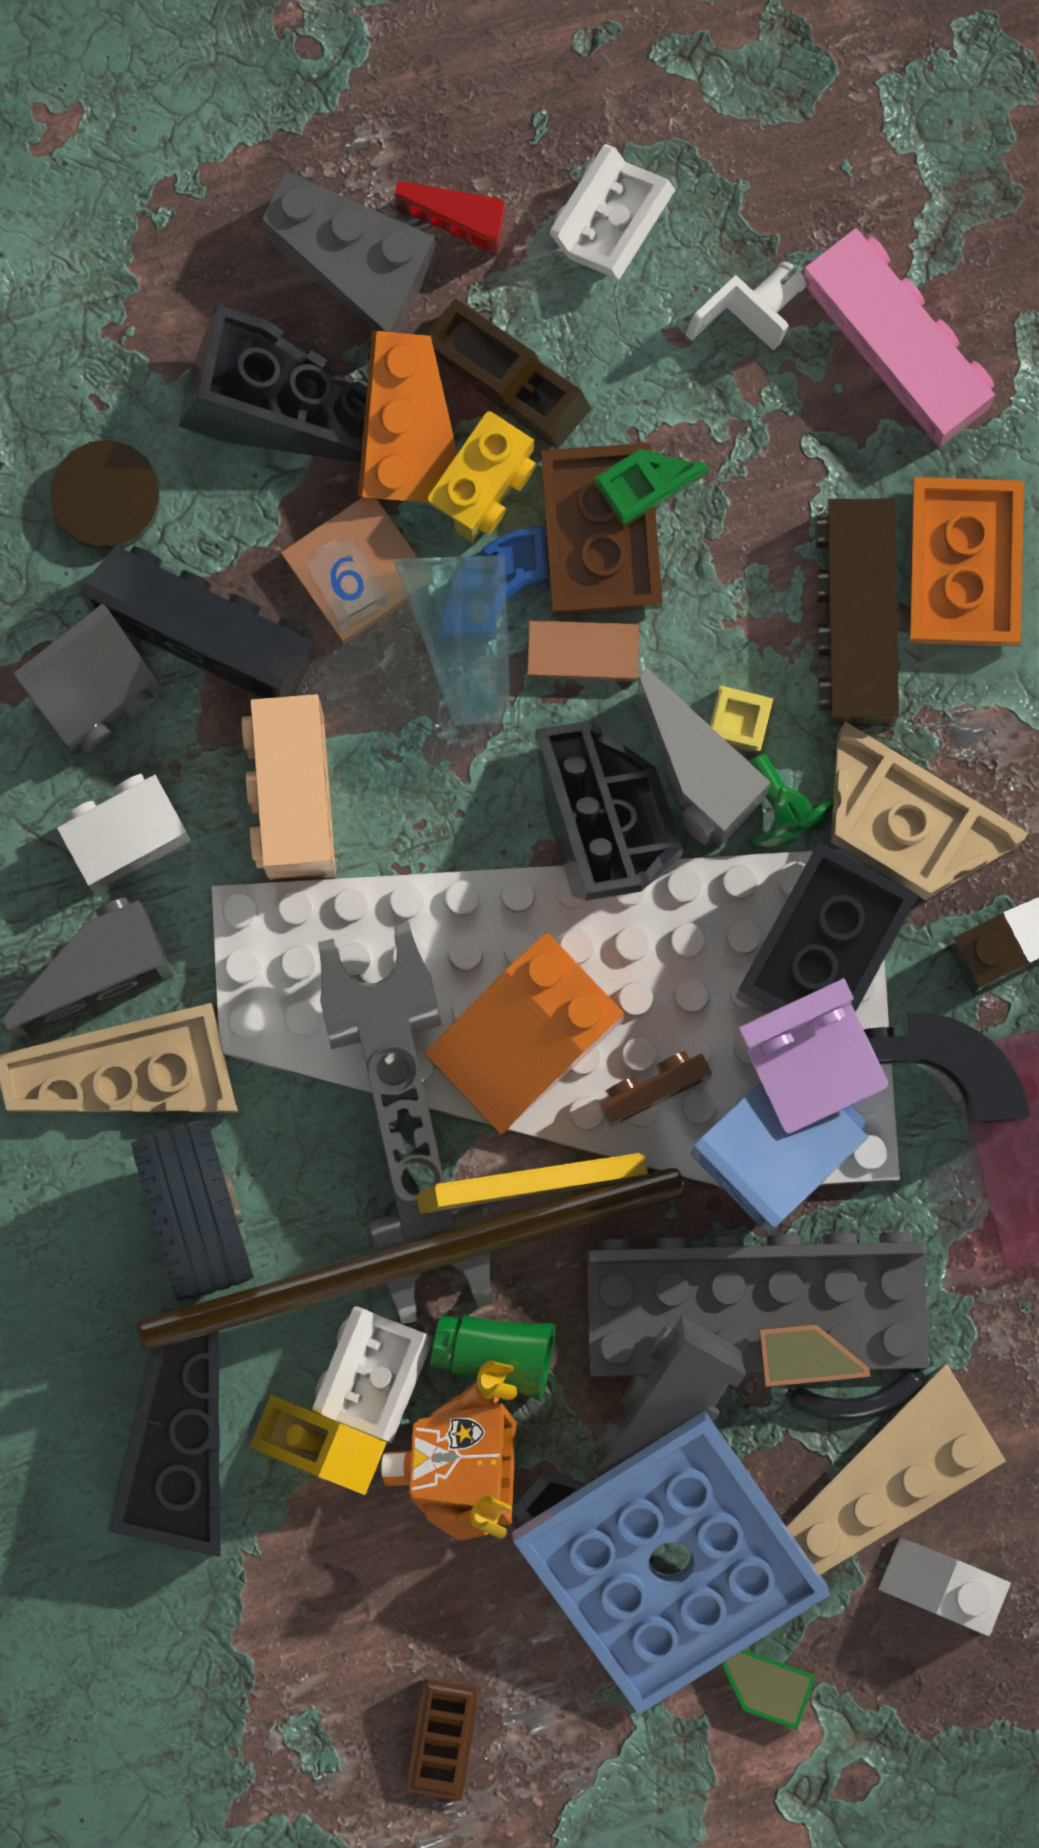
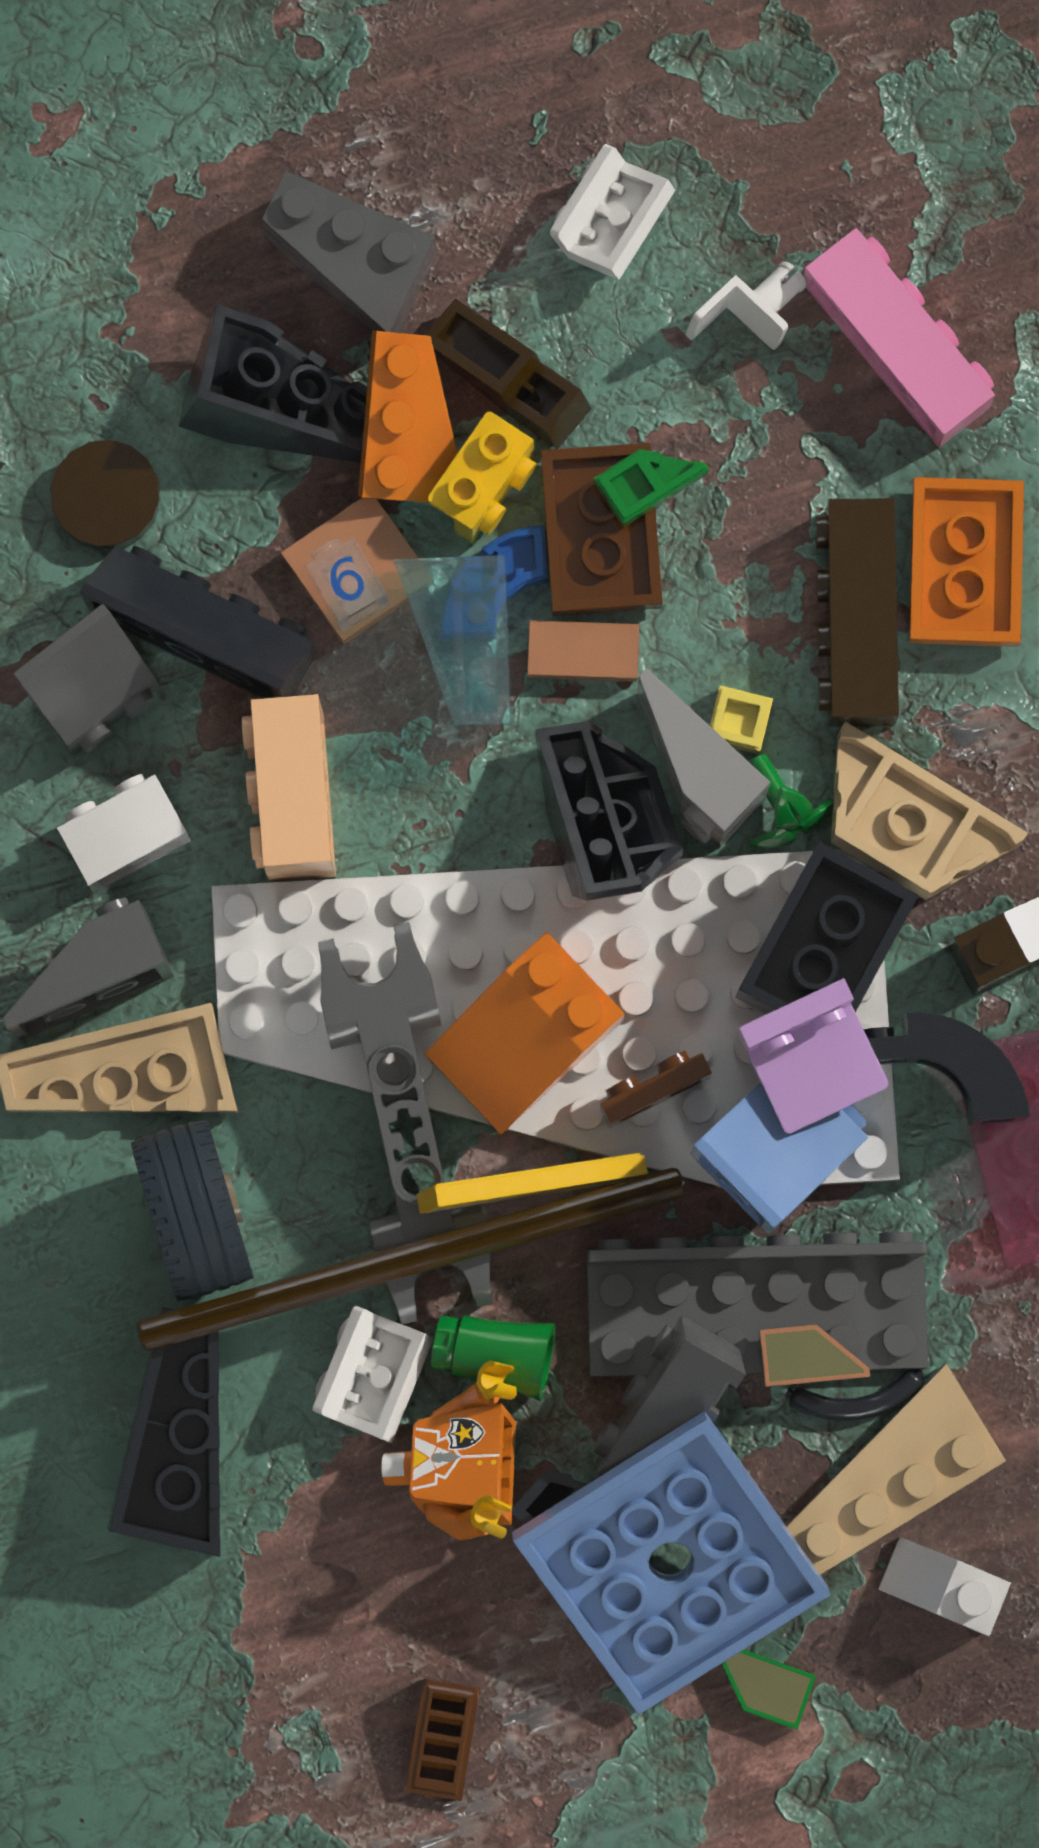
(317, 1444): yellow slope -> none
(462, 214): red slope -> none

